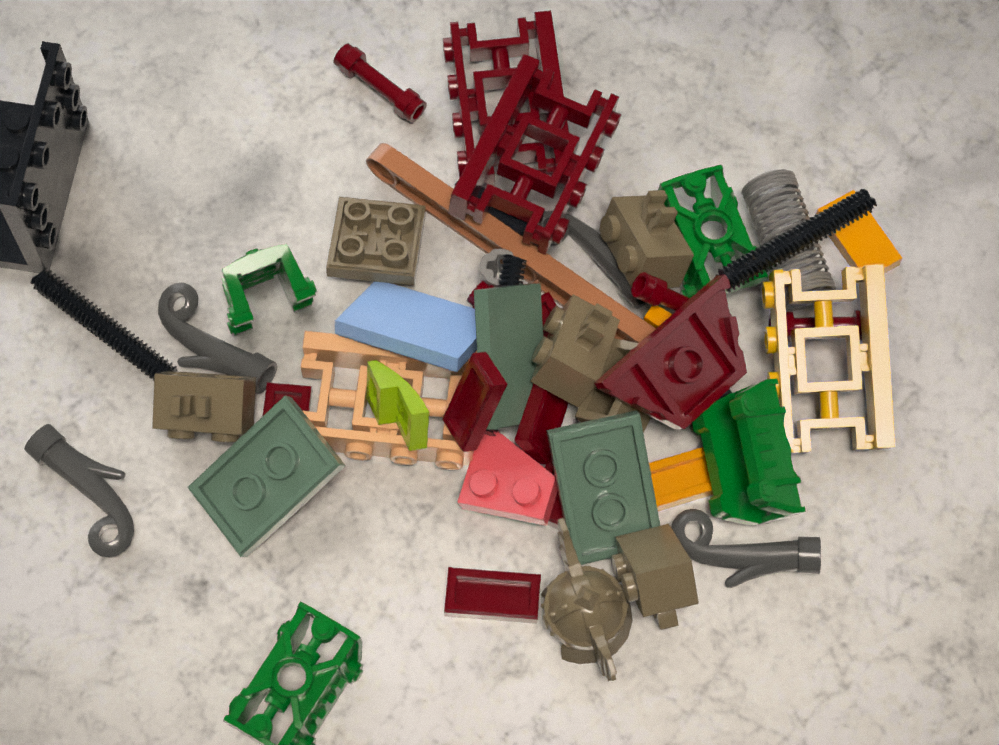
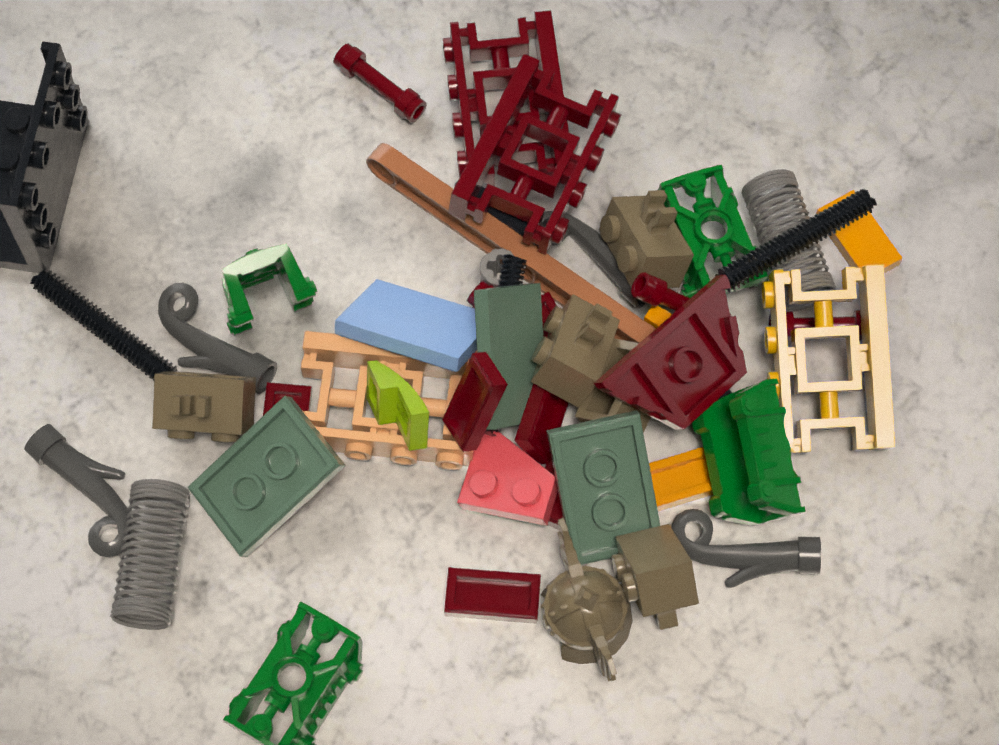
(161, 497): none -> light grey piece
(376, 241): dark tan tile -> none

